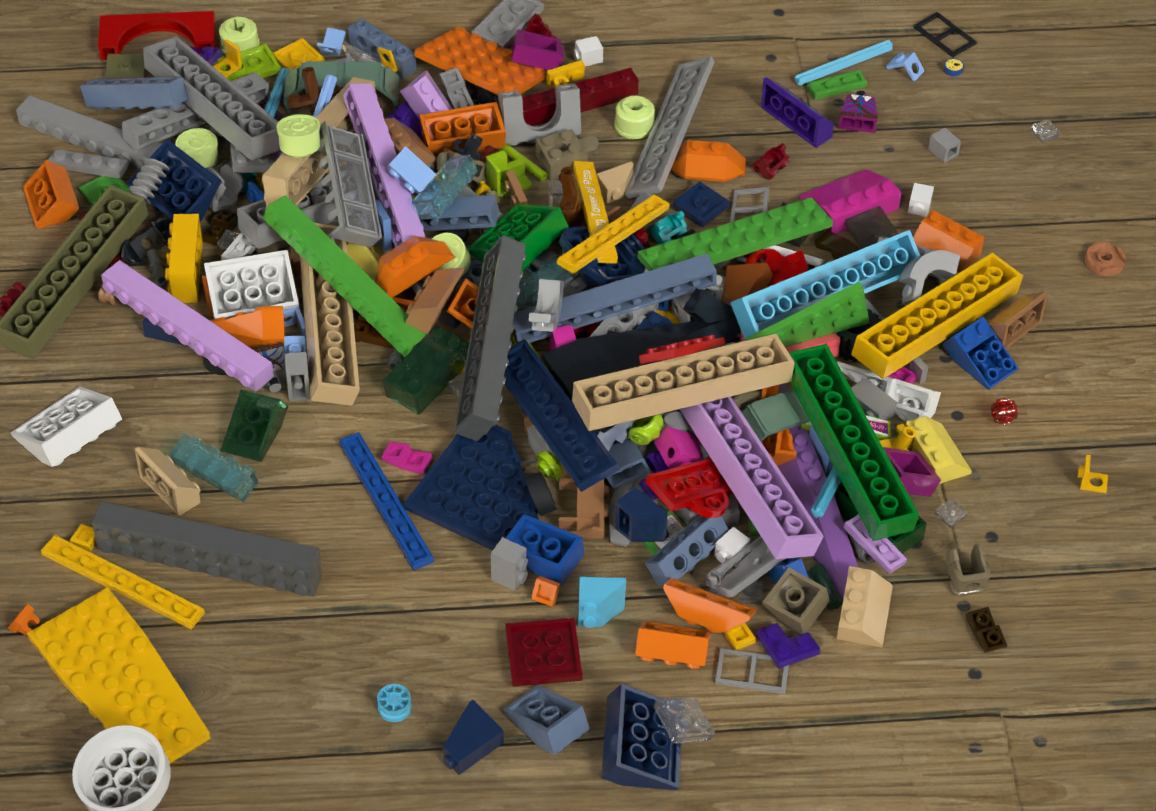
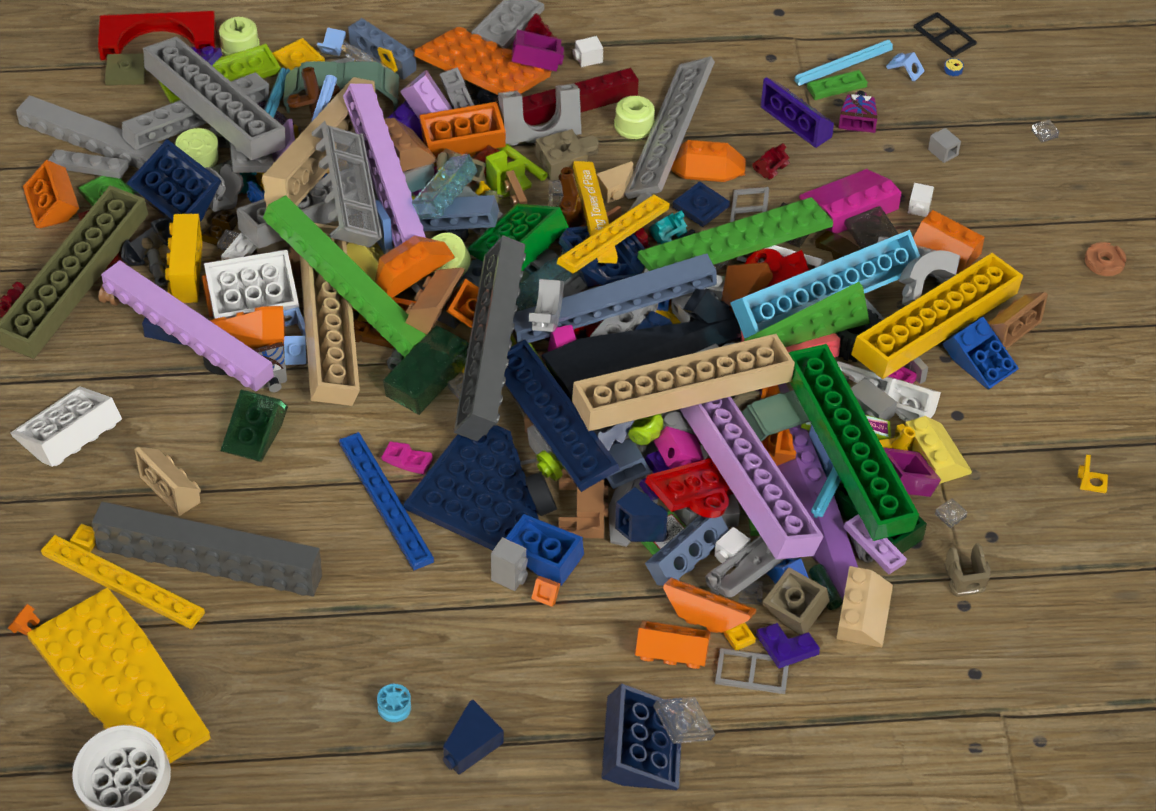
(134, 92): sand blue brick -> none
(147, 178): light grey piece -> none
(214, 467): clear light blue brick -> none
(232, 59): yellow bracket -> none
(297, 376): light grey brick -> none
(299, 135): yellowish green wheel -> none
(411, 171): light blue slope -> none
(471, 146): black piece -> none
(543, 652): dark red plate -> none
(548, 718): sand blue slope -> none
(565, 74): yellow plate -> none
(600, 600): medium azure slope -> none
(681, 348): red plate -> none
(985, 630): dark brown slope -> none
(1004, 411): clear red gear -> none

